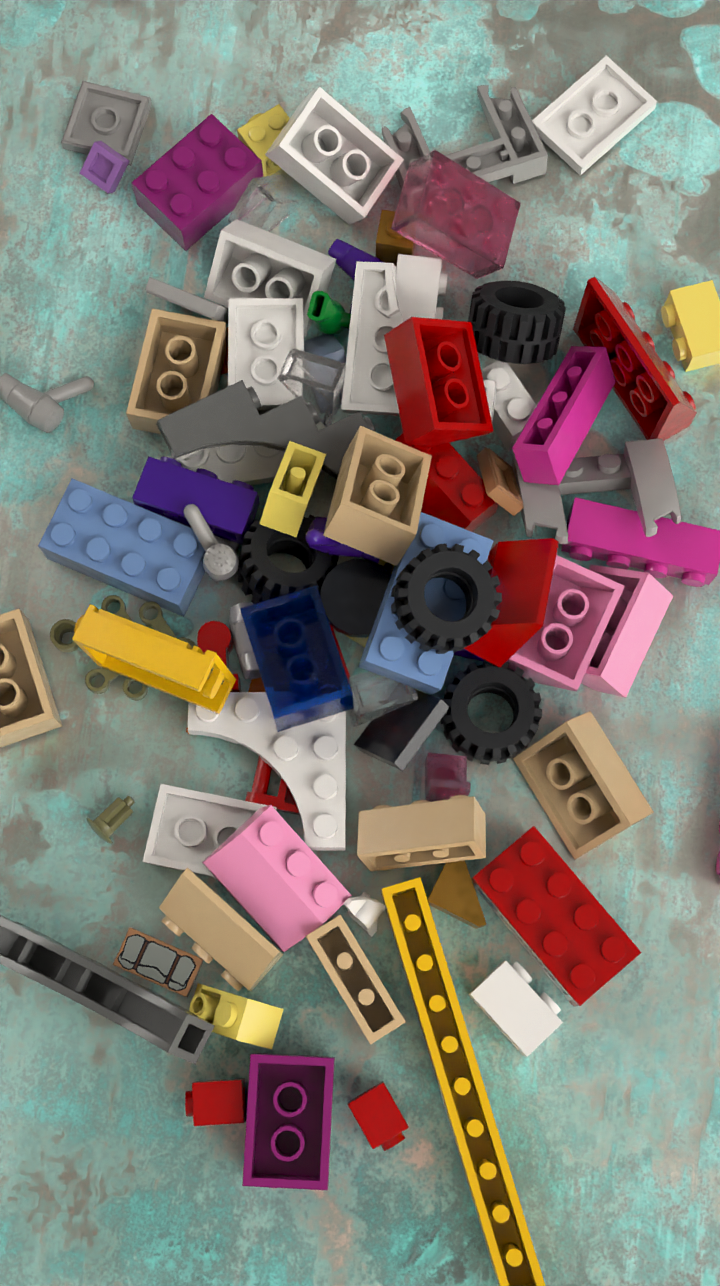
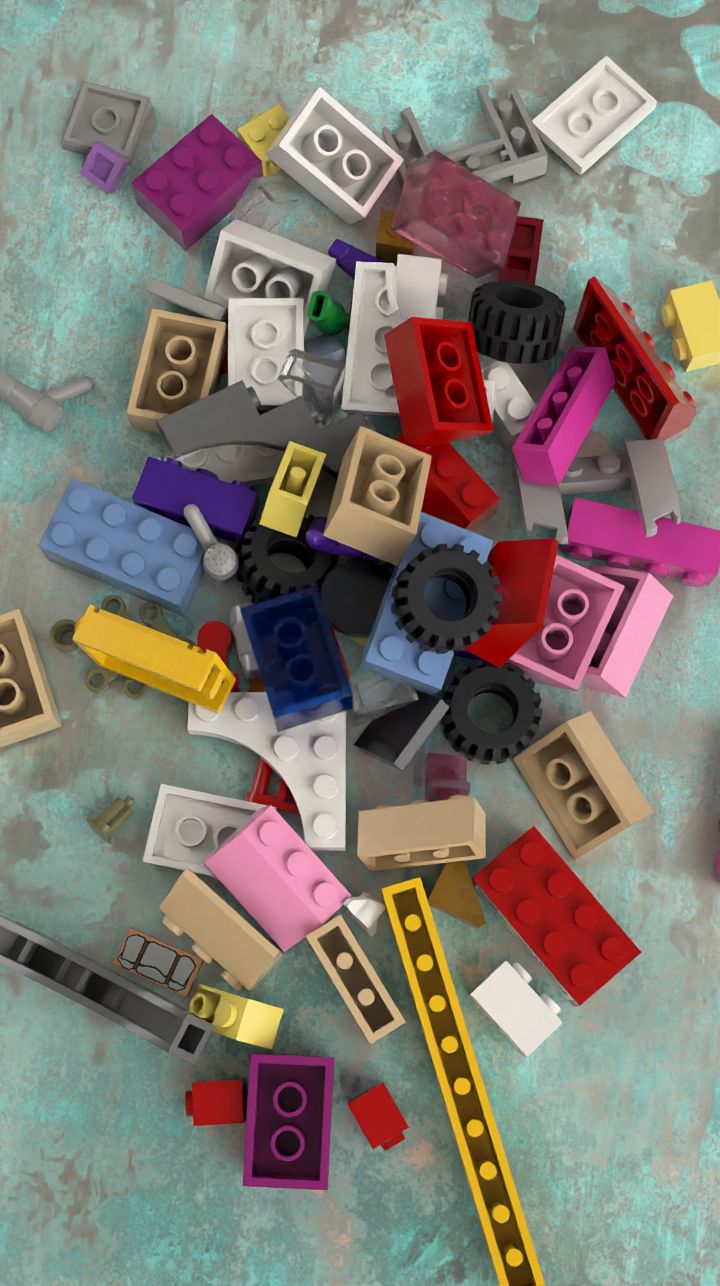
(500, 481): medium nougat tile -> none
(523, 251): none -> dark red slope

